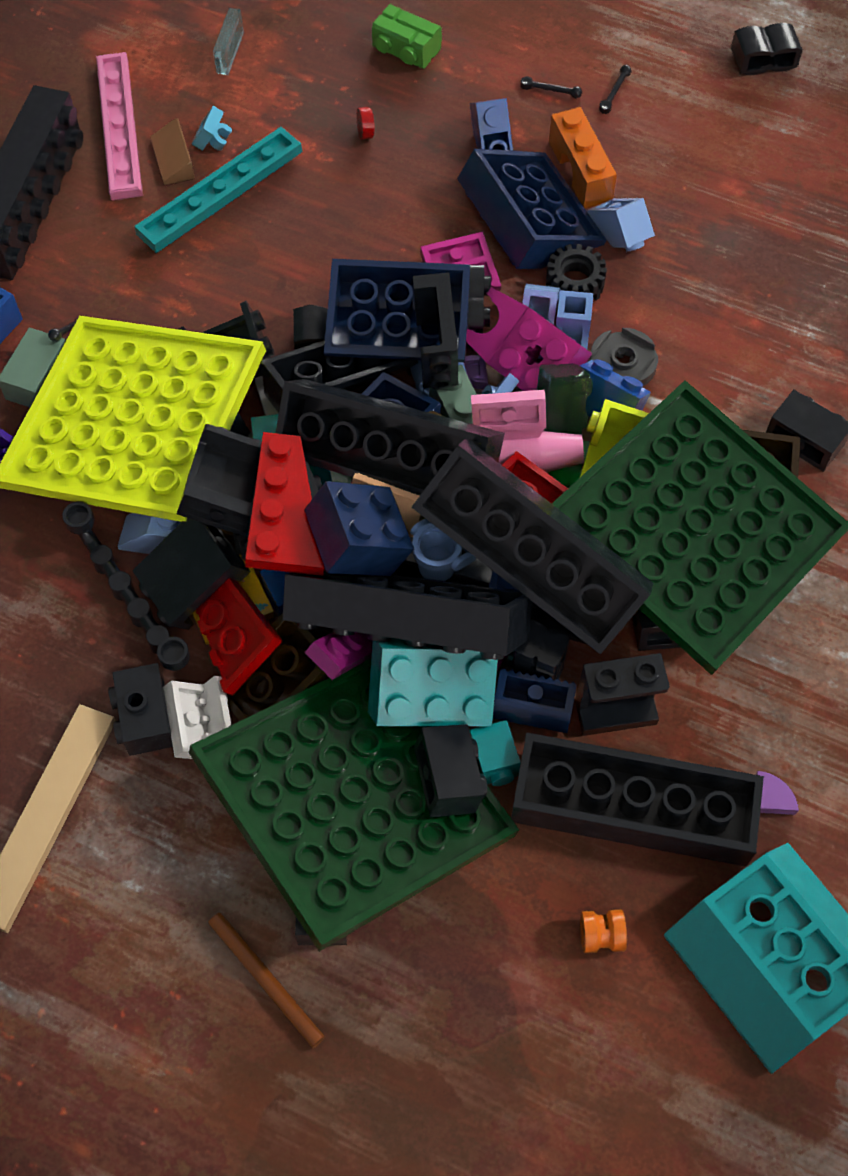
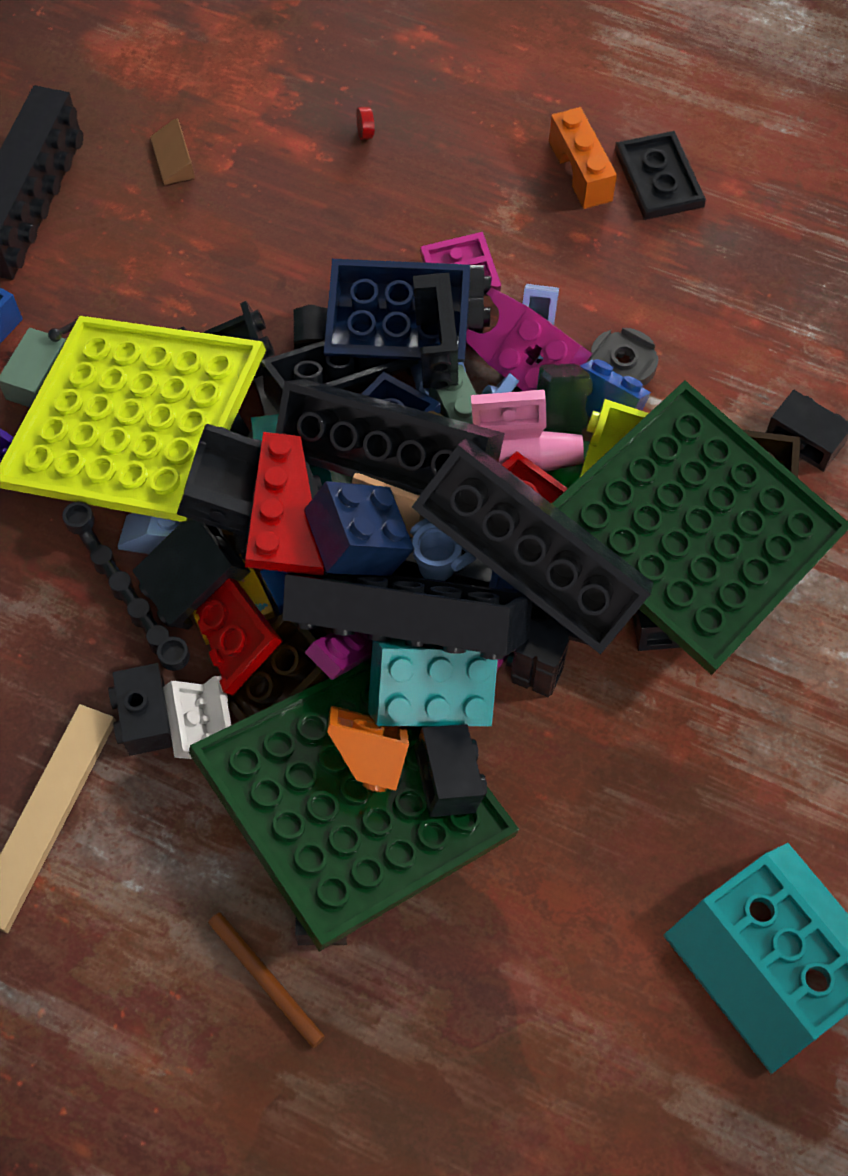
(119, 126): bright pink tile -> none
(210, 130): medium azure tile -> none
(218, 189): teal plate -> none
(228, 41): clear light blue tile -> none
(370, 751): none -> orange slope
(406, 36): bright green brick -> none
(476, 371): medium lavender tile -> none
(491, 124): blue slope -> none
(496, 753): teal brick -> none
(527, 205): dark blue slope -> none
(528, 83): black hinge -> none
(534, 700): dark blue brick -> none
(574, 315): medium blue brick -> none
(579, 261): black tyre -> none
(603, 931): orange wheel -> none
(606, 105): black hinge -> none
(620, 693): black panel -> none
(623, 222): light blue slope -> none
(638, 799): black brick -> none
(659, 175): none -> black tile
(766, 48): black brick -> none
(777, 796): medium lavender tile -> none

